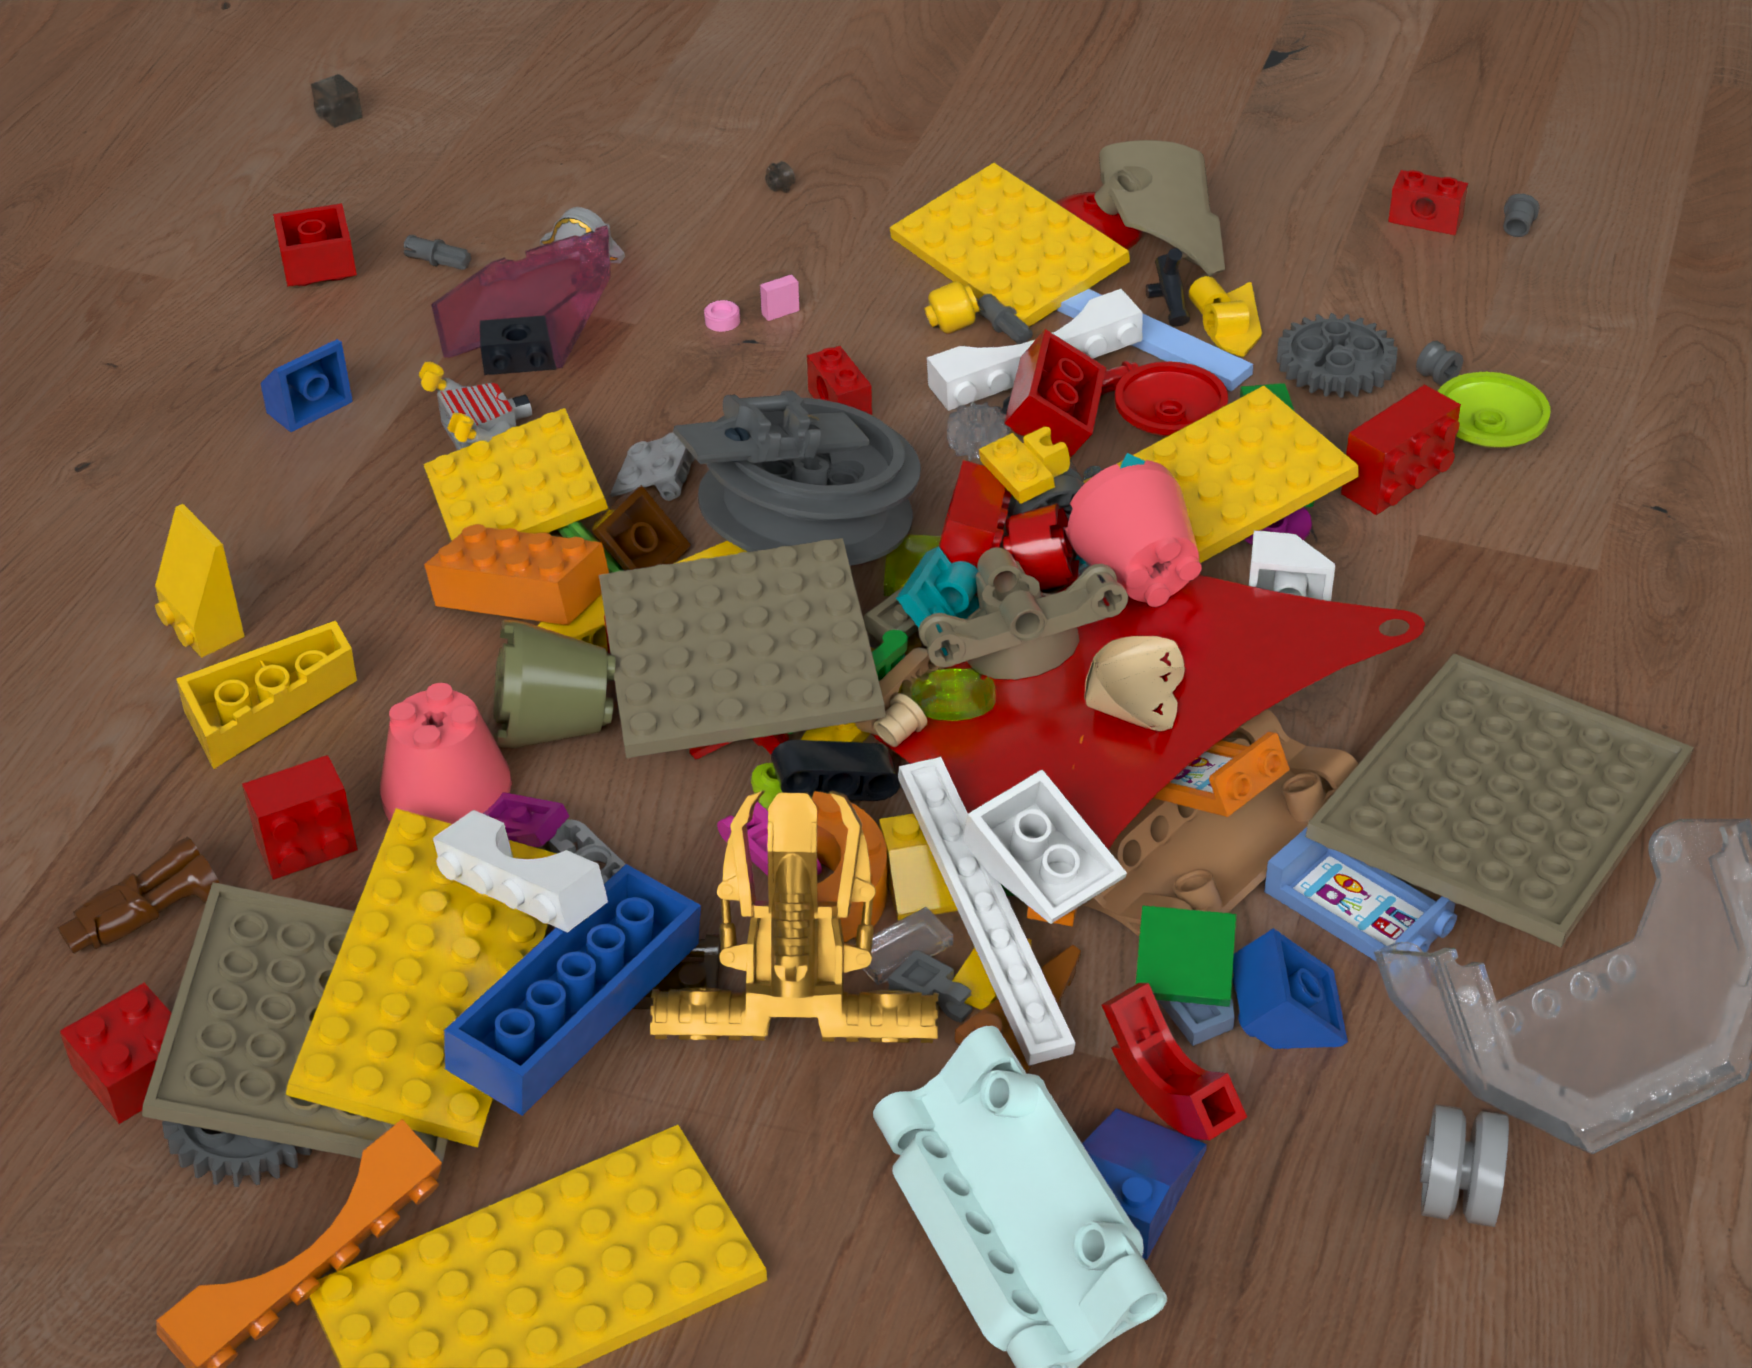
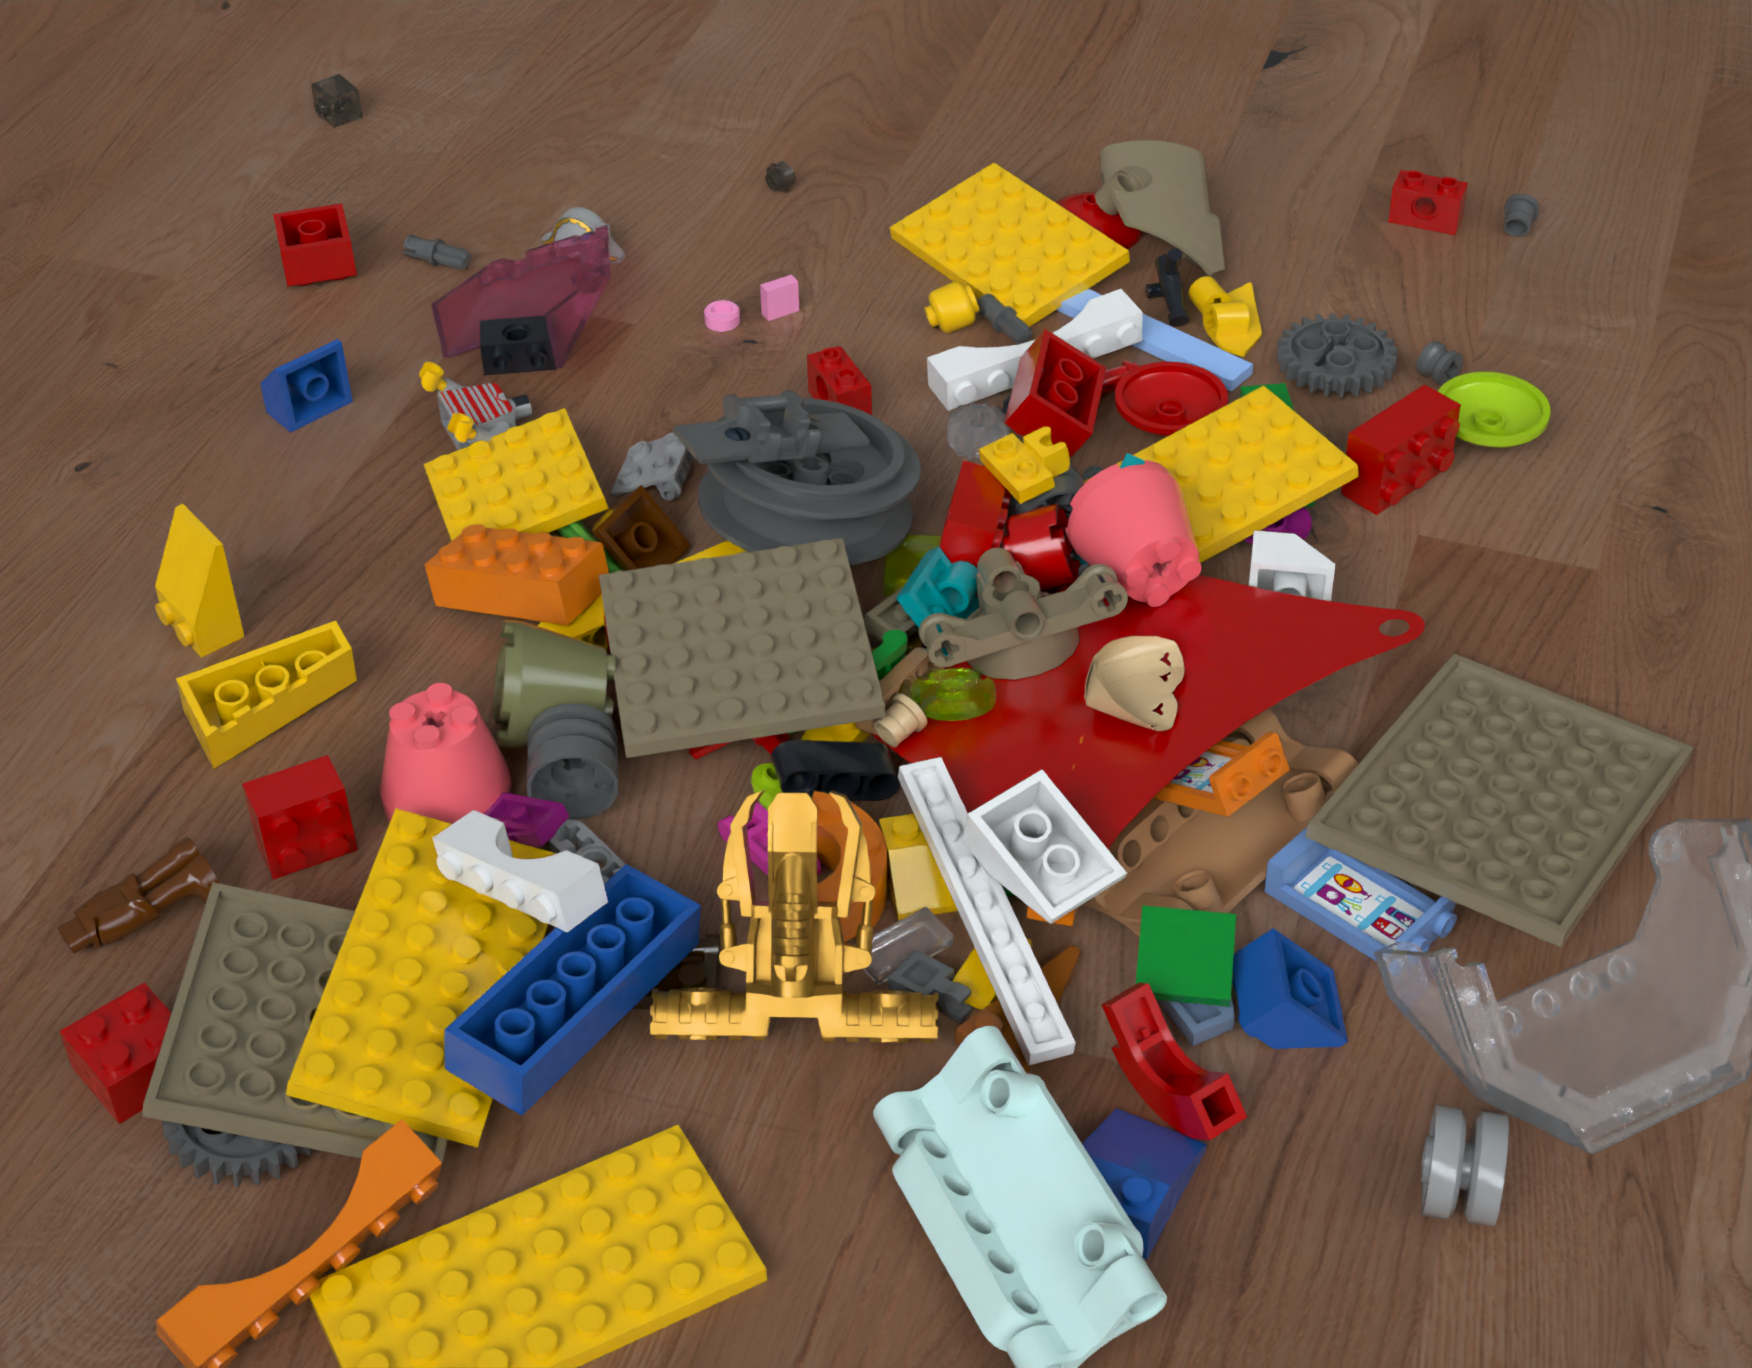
(573, 759): none -> dark grey wheel

